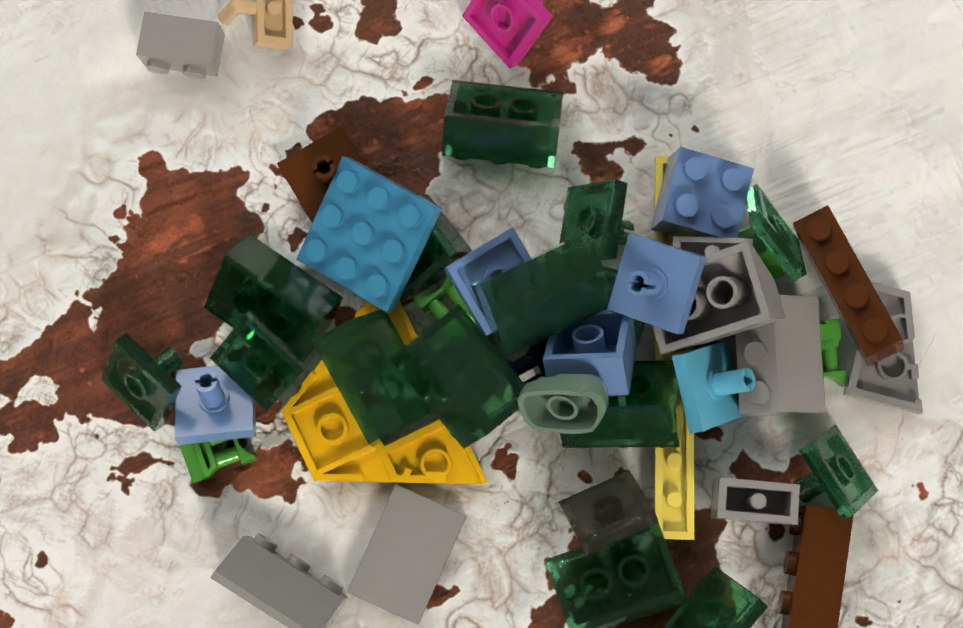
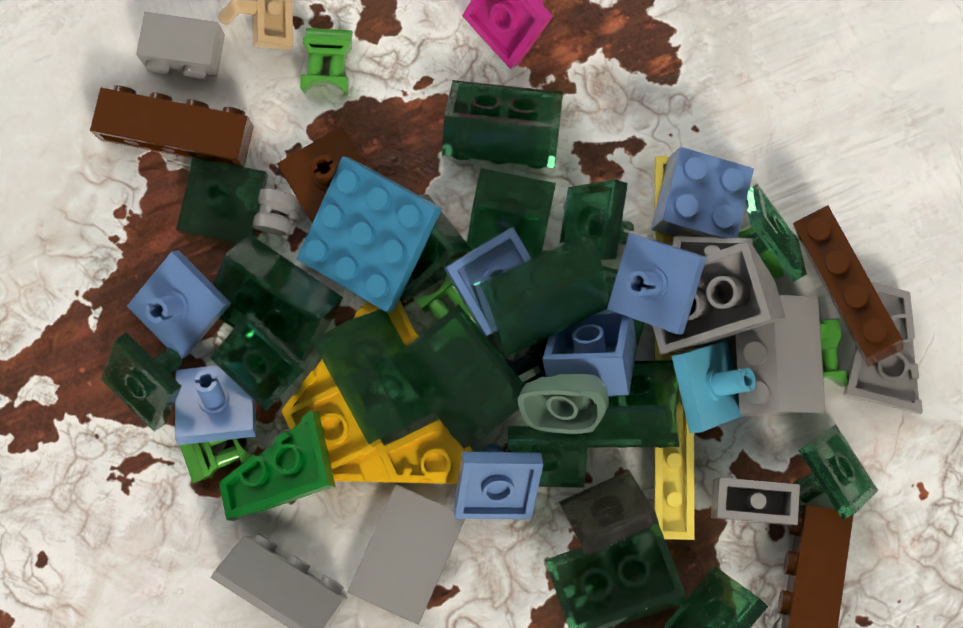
(172, 126): none -> reddish brown brick
(178, 304): none -> medium blue tile
(220, 201): none -> clear green tile
(274, 212): none -> light grey wheel
(282, 473): none -> green wing
(330, 44): none -> bright green piece
(497, 484): none -> medium blue tile
(510, 202): none -> clear green slope
(562, 454): none -> clear green tile

